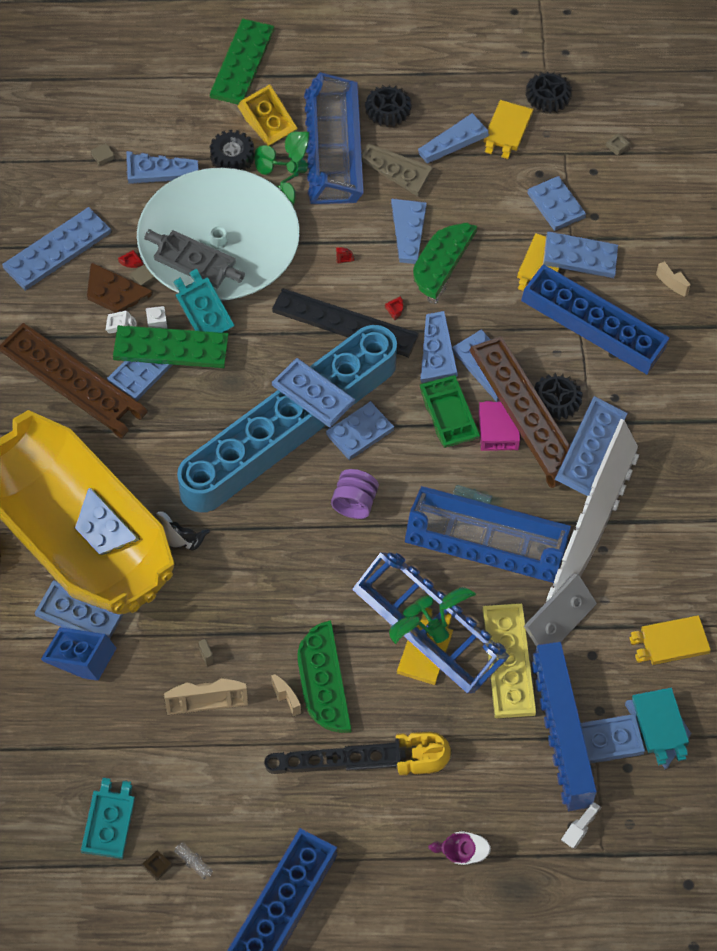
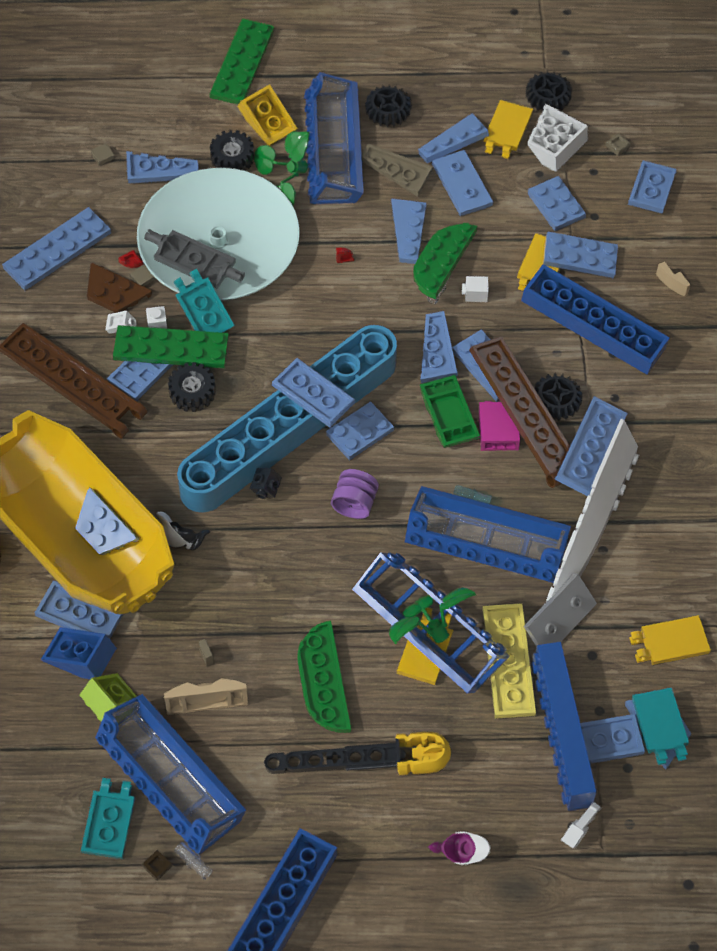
(106, 693): none -> lime slope
(169, 773): none -> window
(194, 378): none -> black wheel
(265, 483): none -> black brick
(283, 692): tan slope -> none
(337, 319): black plate -> none
(395, 307): red tile -> none
(462, 183): none -> medium blue plate
(475, 289): none -> white brick
(556, 138): none -> white wedge
(652, 186): none -> medium blue plate

